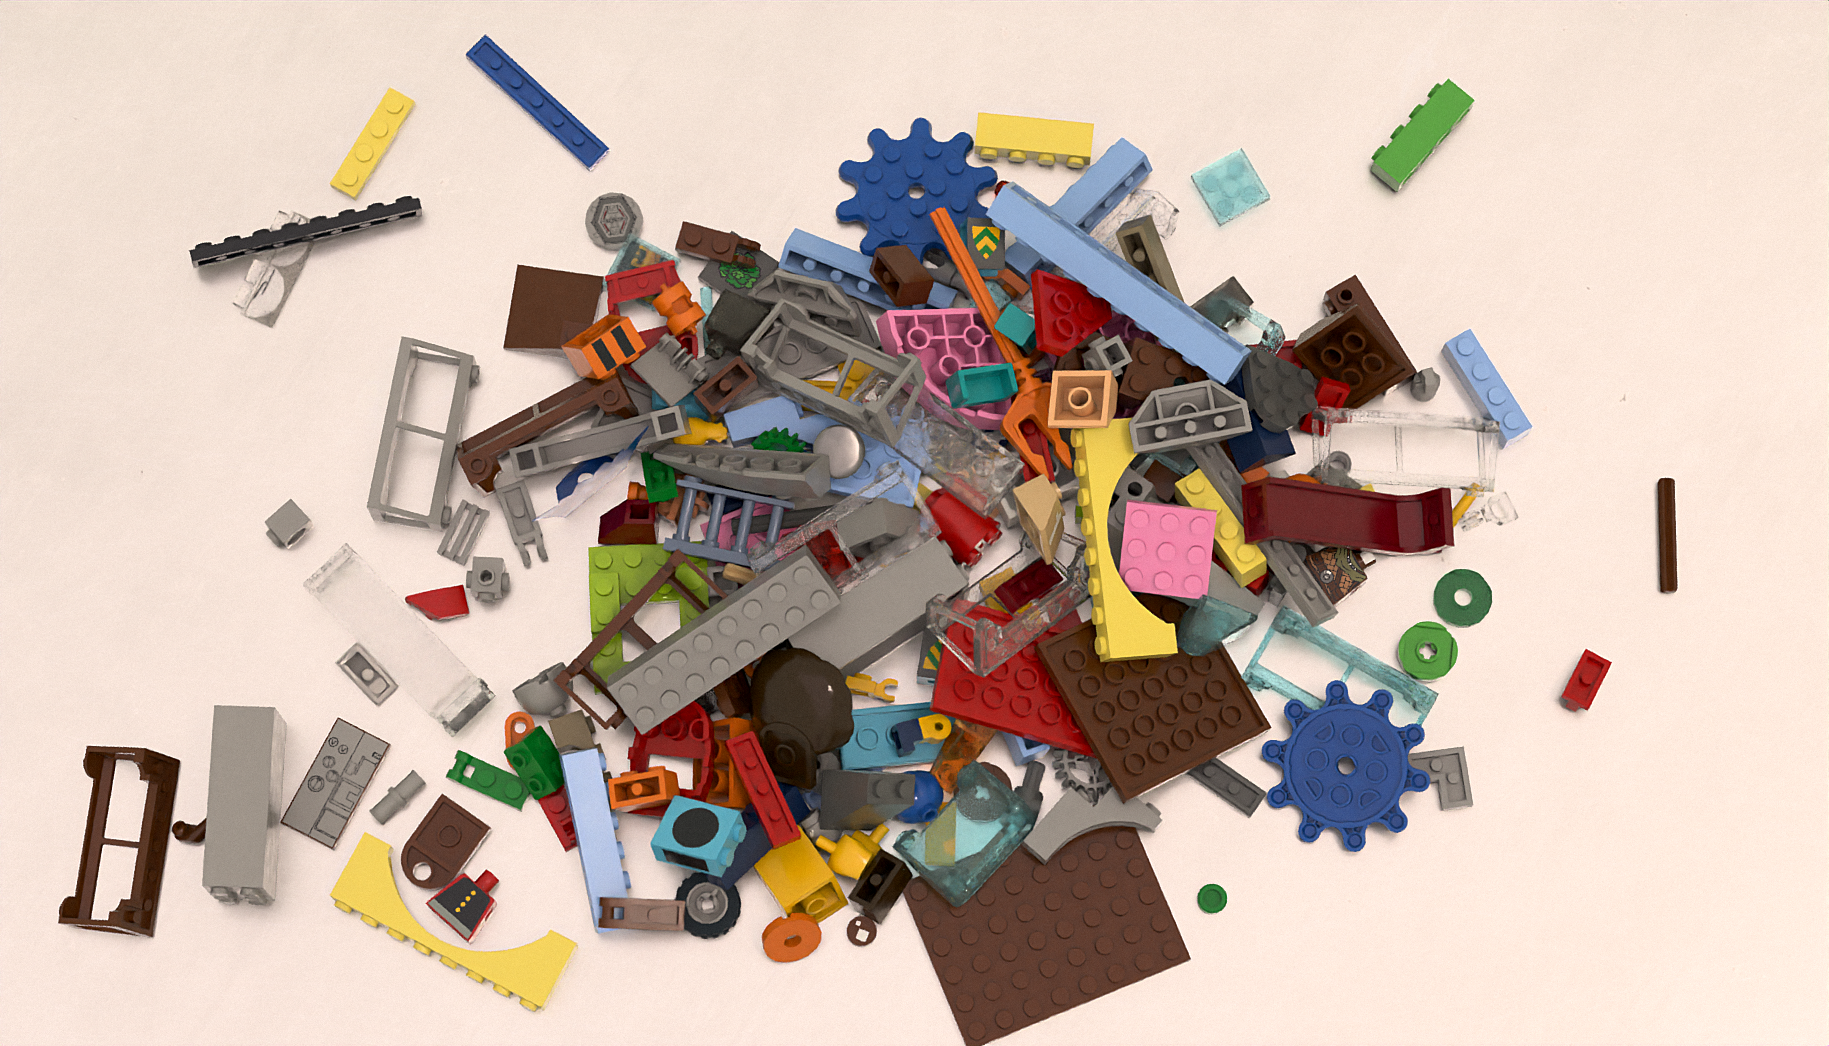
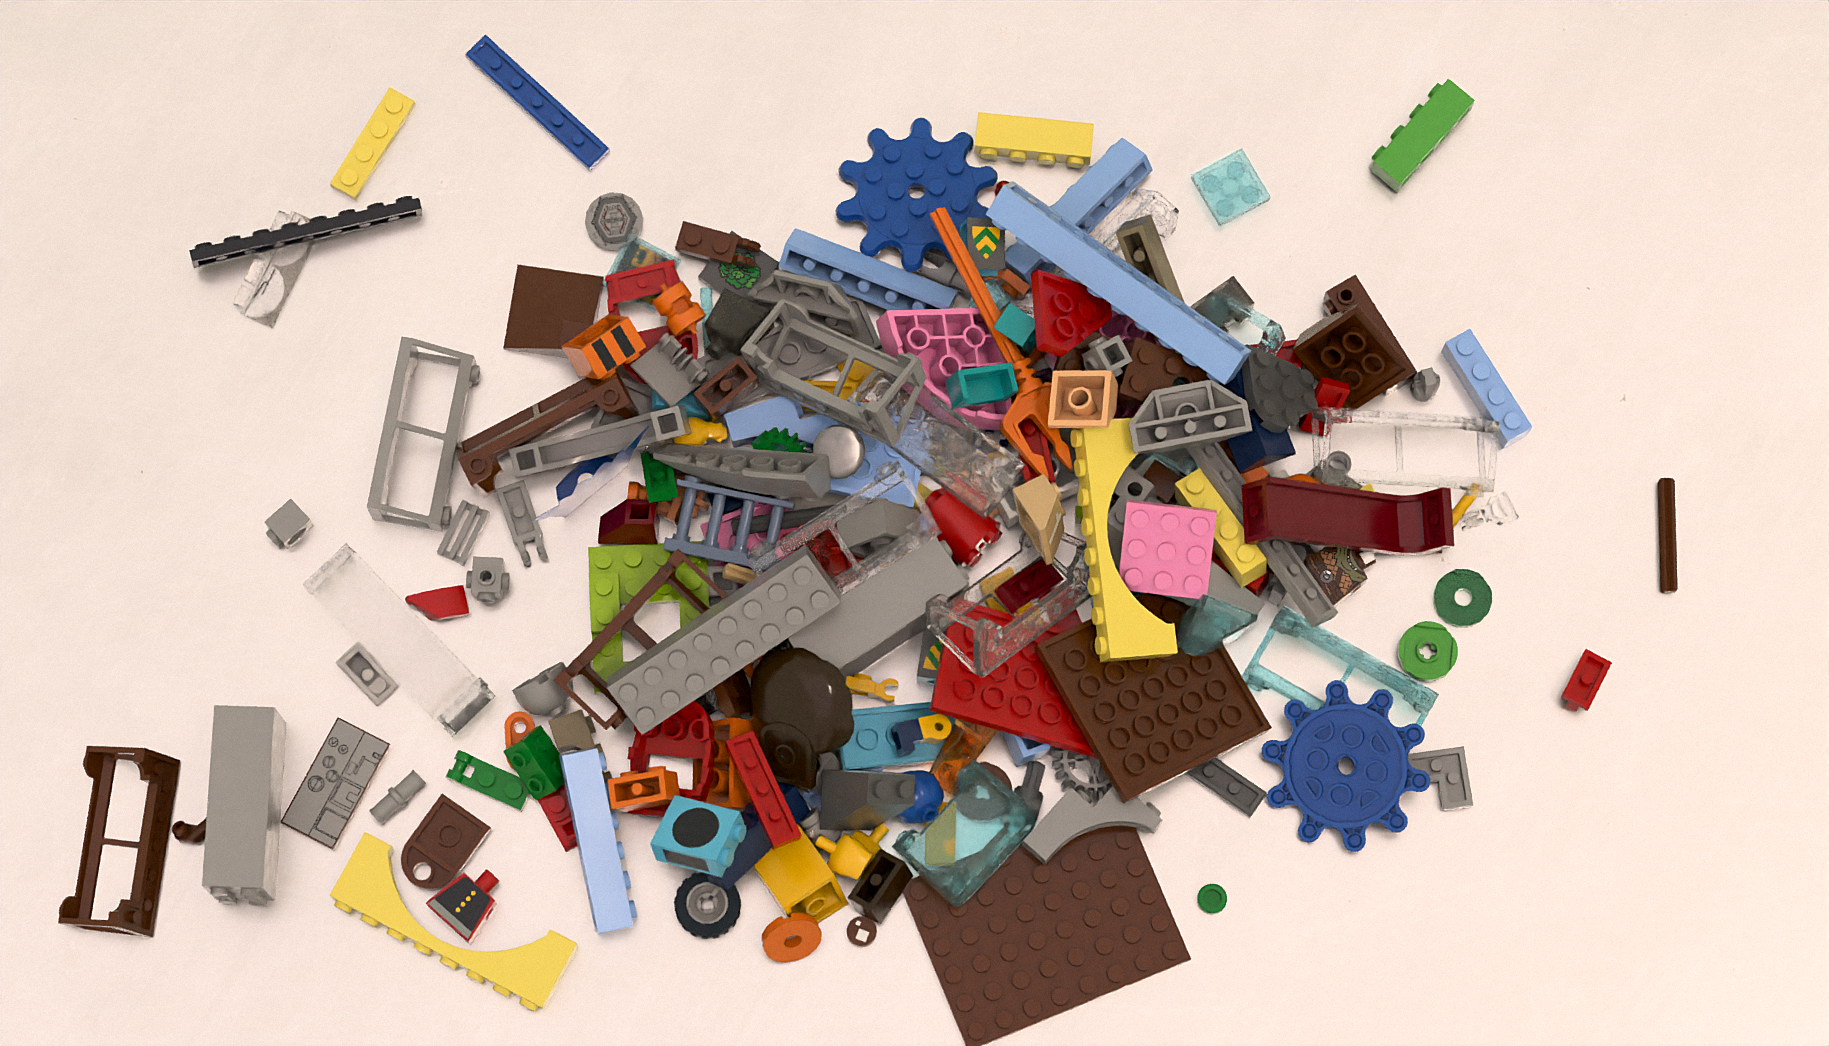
(643, 914): plate -> none
(901, 275): reddish brown brick -> none

